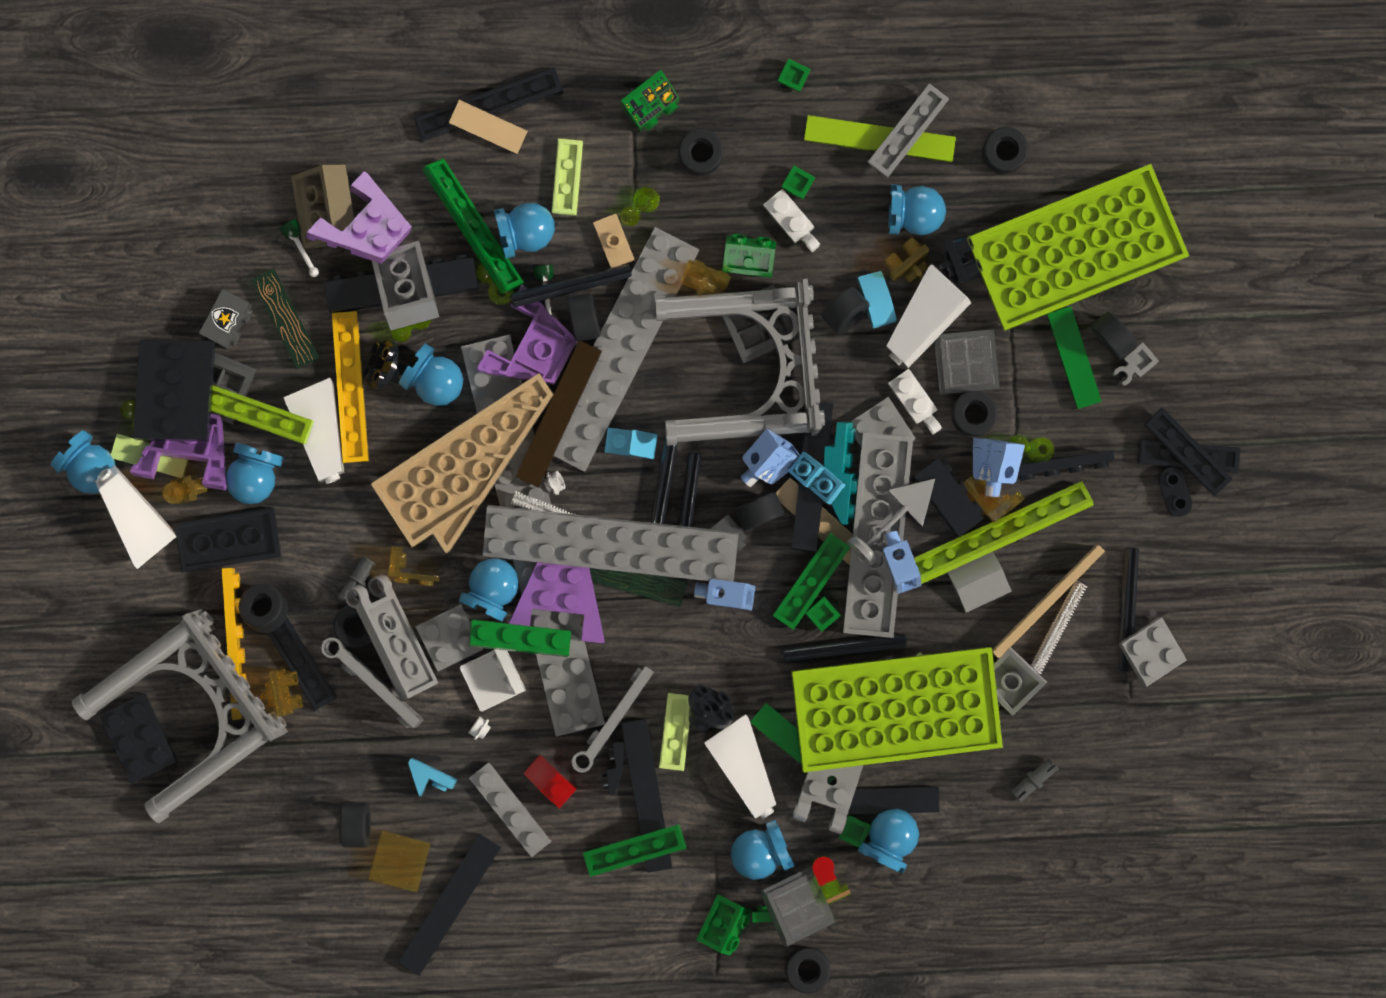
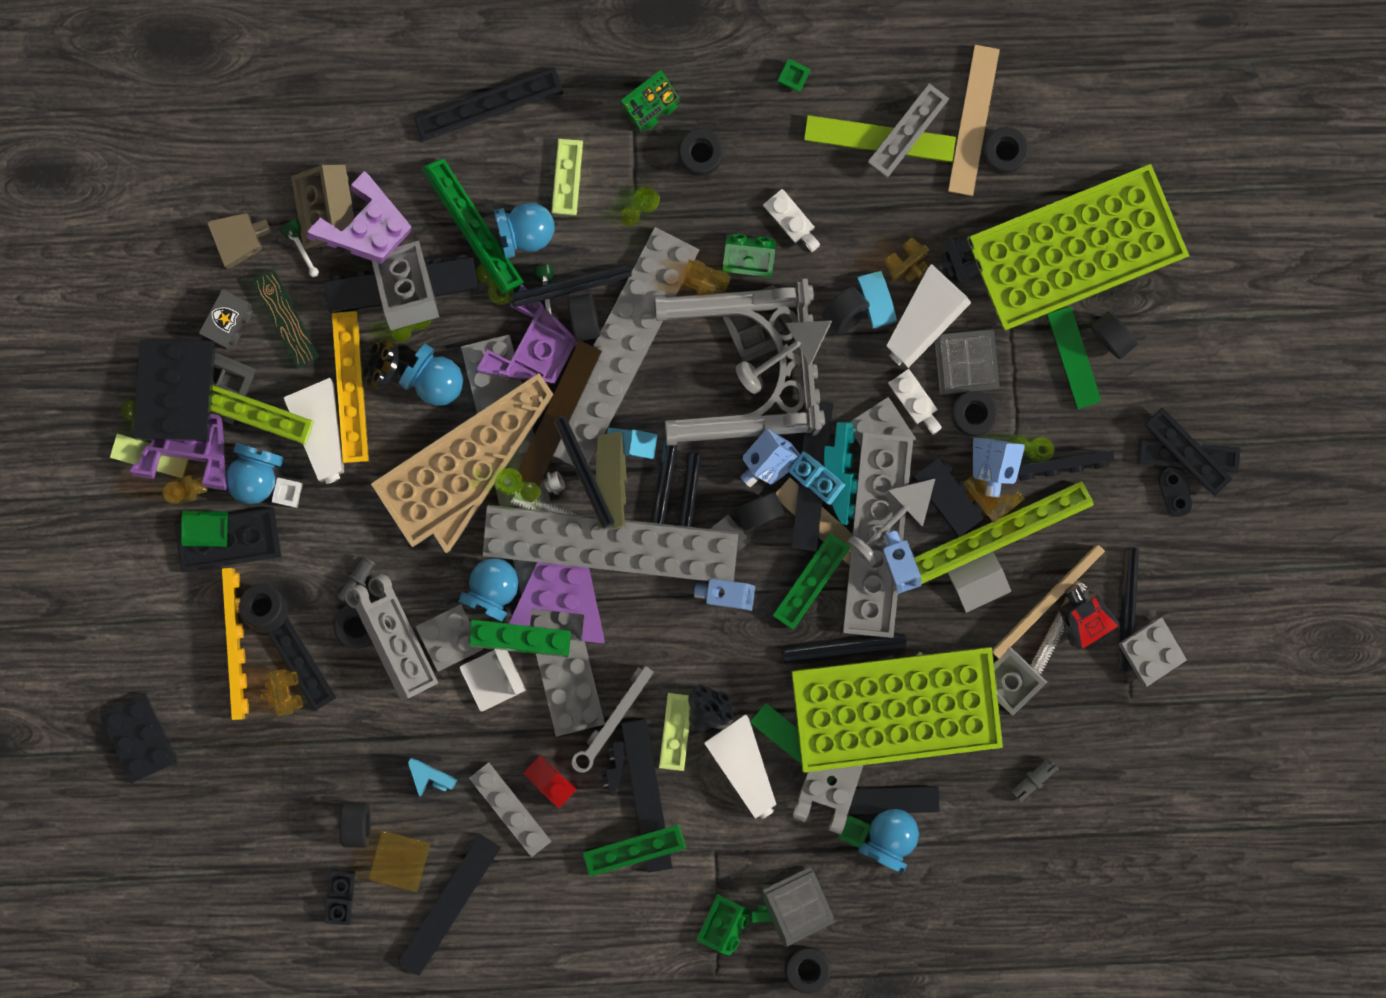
(83, 462): dark azure tile -> none
(136, 520): white slope -> none
(204, 528): none -> green piece
(237, 237): none -> dark tan torso
(266, 727): light grey arch -> none
(287, 492): none -> white plate
(340, 897): none -> black slope
(355, 666): light grey hinge -> none
(397, 561): clear yellow bracket -> none
(479, 728): white plate -> none
(488, 126): tan tile -> none
(529, 491): none -> clear neon green plate
(584, 472): none -> black axle
(612, 475): none -> olive slope
(613, 241): tan plate -> none
(646, 585): clear green tile -> none
(760, 852): dark azure tile -> none
(798, 182): green plate -> none
(807, 337): none -> light grey piece
(822, 614): green plate -> none
(824, 872): leg -> none
(916, 210): dark azure tile -> none
(973, 120): none -> tan tile
(1085, 617): none -> torso
(1137, 362): light grey plate -> none

